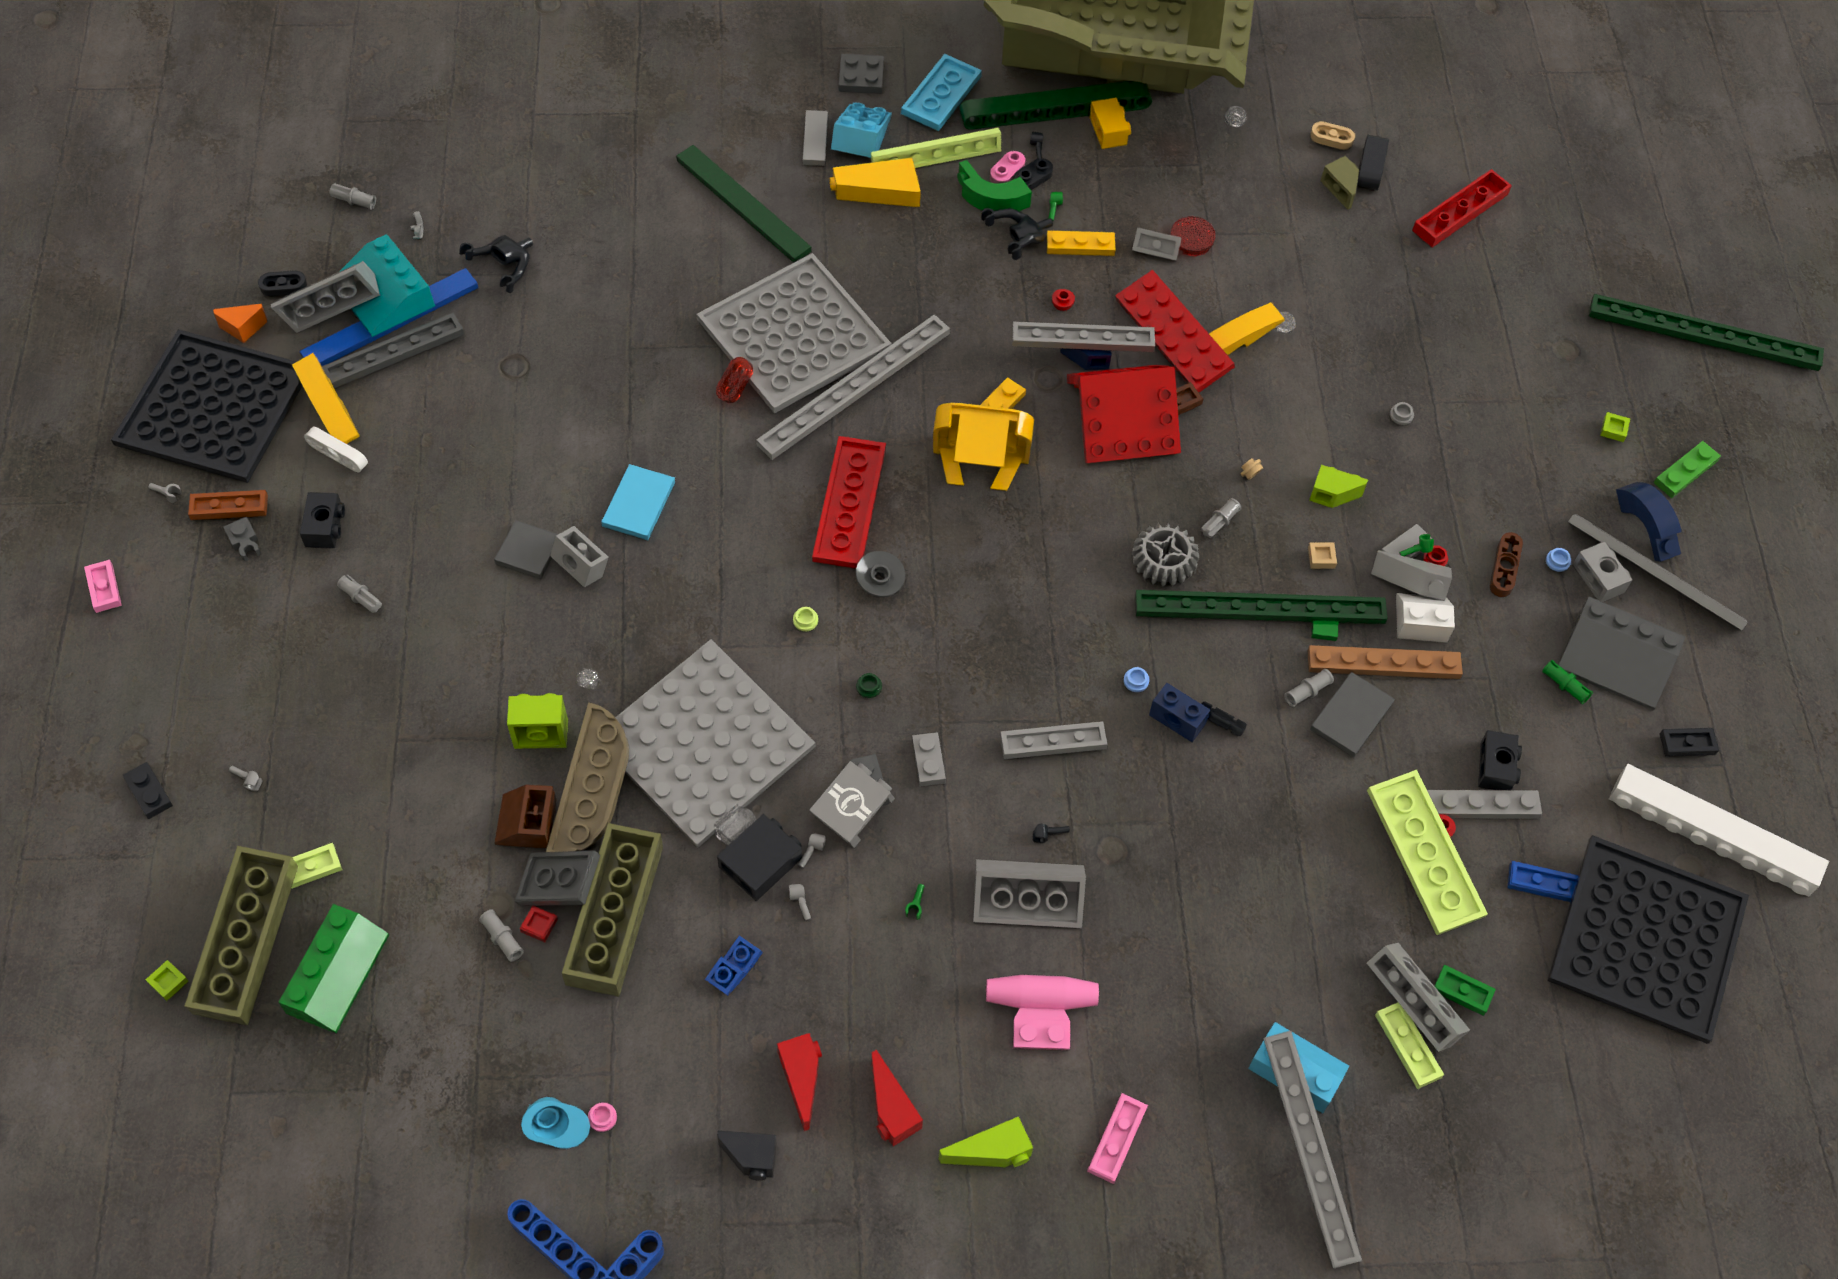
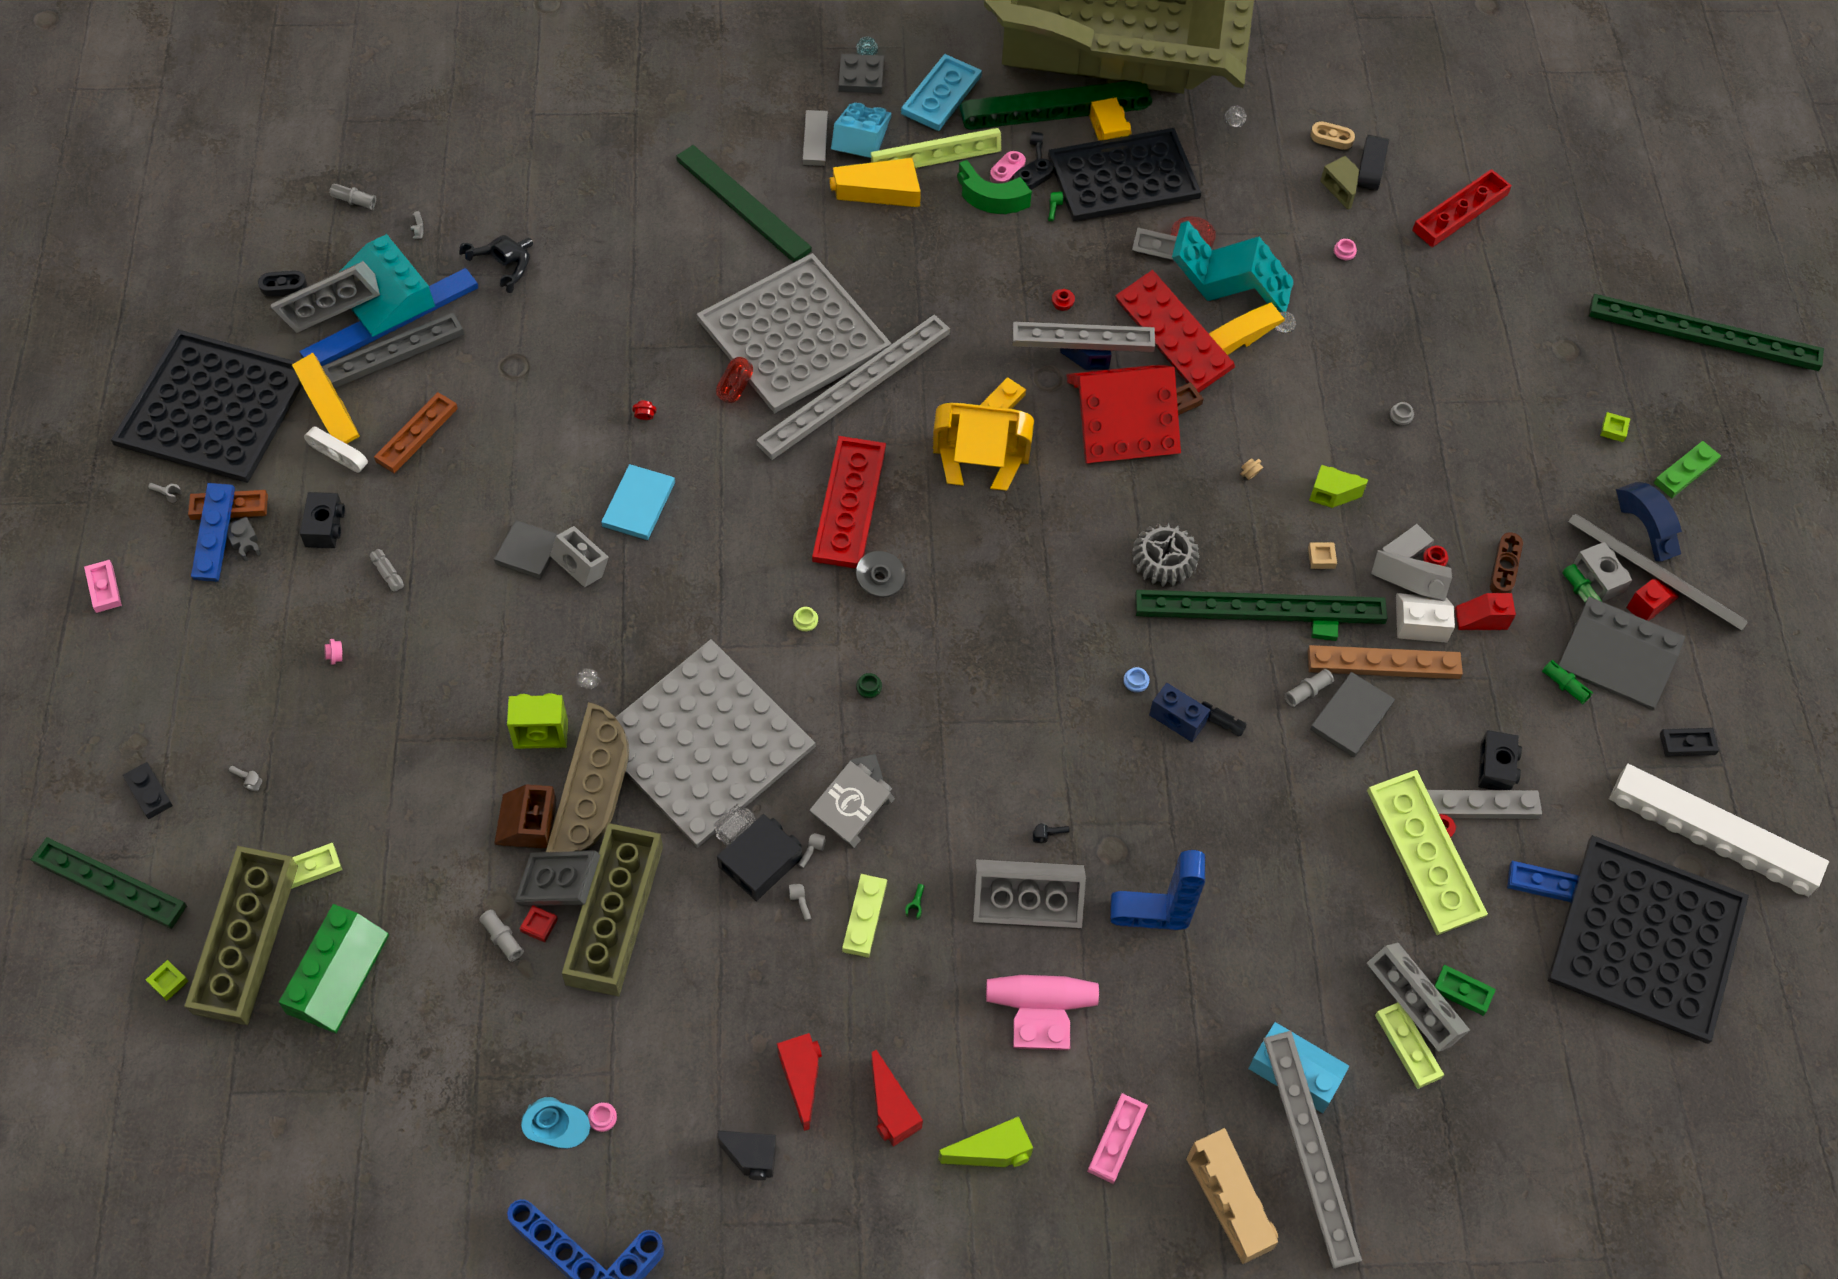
(109, 883): none -> dark green plate
(213, 532): none -> blue plate
(241, 320): orange slope -> none
(333, 651): none -> bright pink plate
(359, 593): light grey axle -> none
(386, 570): none -> light grey axle
(415, 432): none -> dark orange plate
(644, 410): none -> red plate
(734, 966): blue slope -> none
(864, 915): none -> yellowish green plate
(867, 46): none -> clear light blue plate
(928, 759): light grey plate -> none
(1022, 233): black piece -> none
(1053, 740): light grey plate -> none
(1081, 243): yellow plate -> none
(1124, 174): none -> black plate
(1164, 910): none -> blue beam
(1220, 518): light grey axle -> none
(1232, 268): none -> teal bracket
(1232, 1195): none -> tan wedge
(1345, 249): none -> bright pink plate
(1425, 545): green hand -> none
(1486, 612): none -> red slope
(1558, 559): light blue plate -> none
(1580, 584): none -> green axle
(1651, 599): none -> red slope

